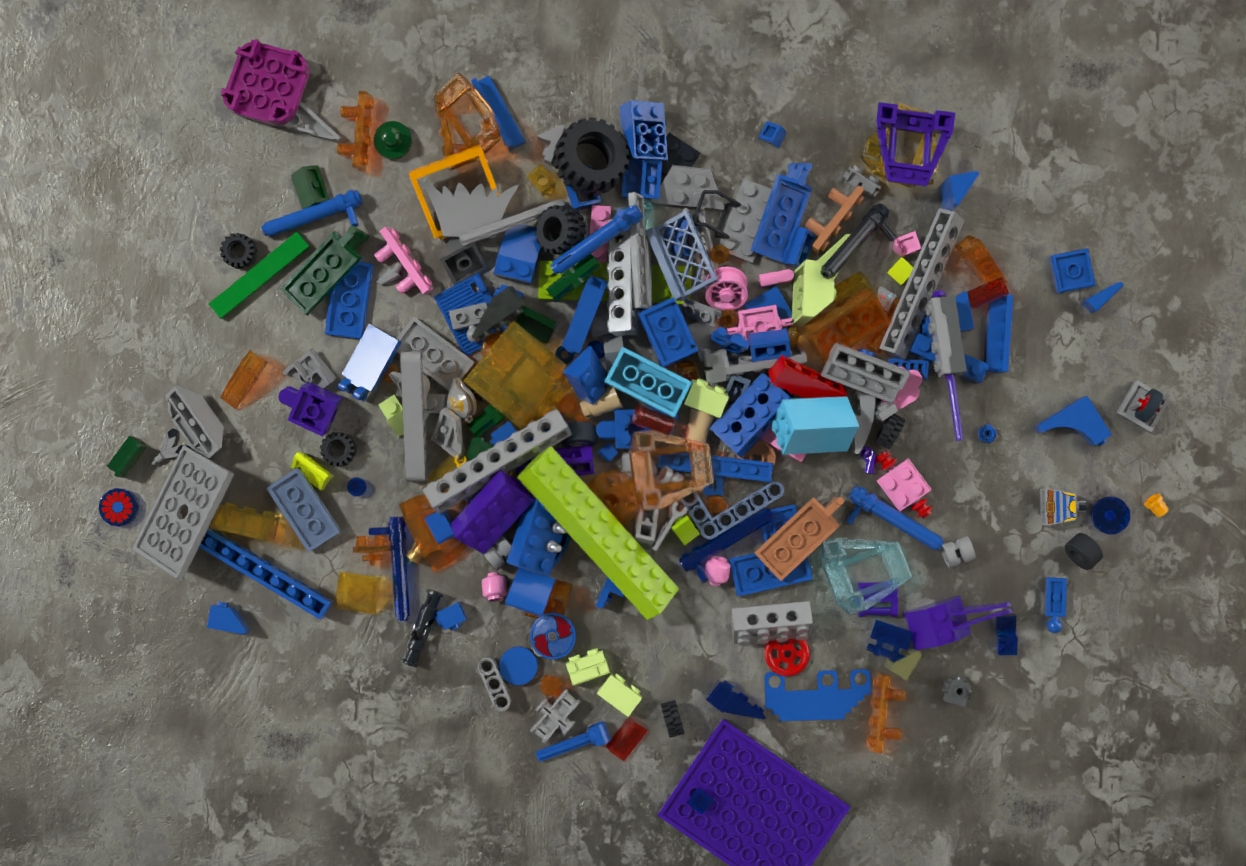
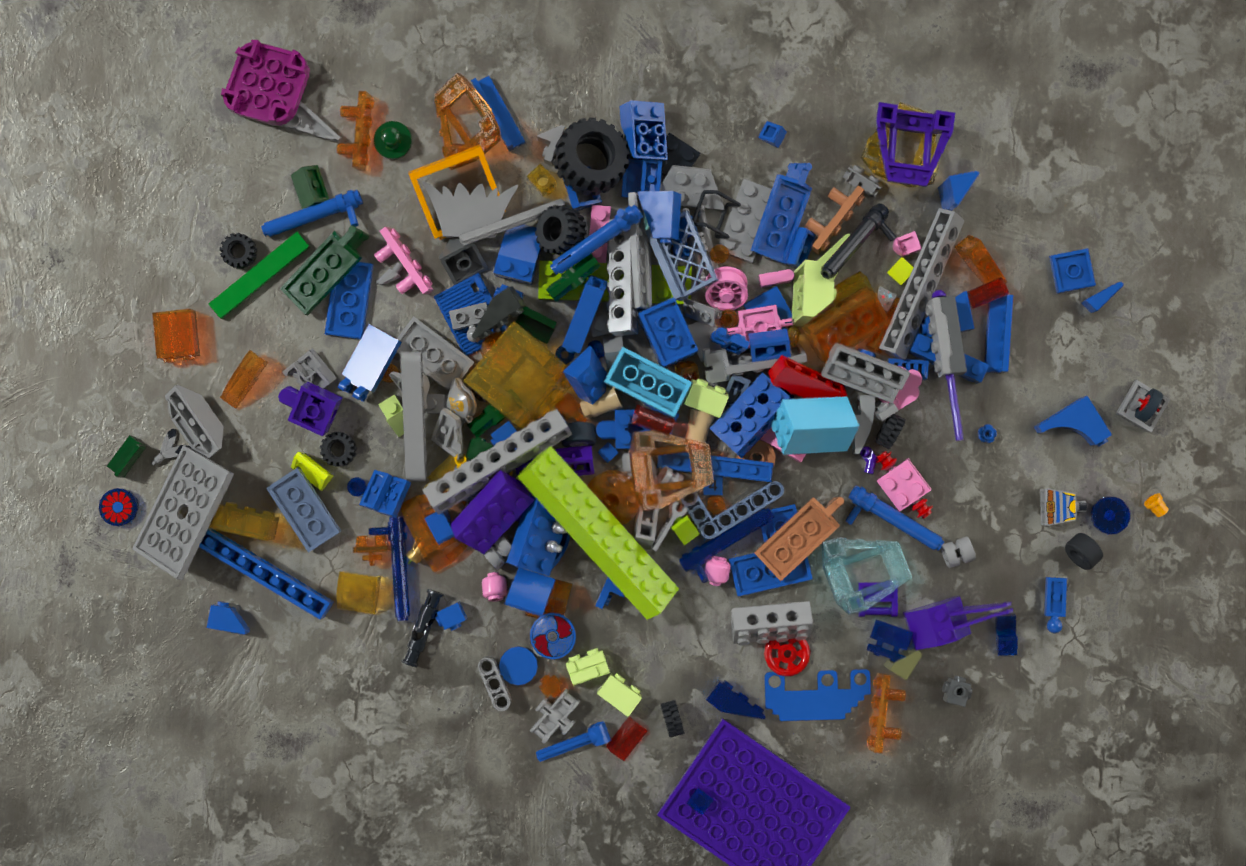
(176, 335): none -> clear orange brick
(385, 493): none -> blue slope
(662, 213): none -> slope

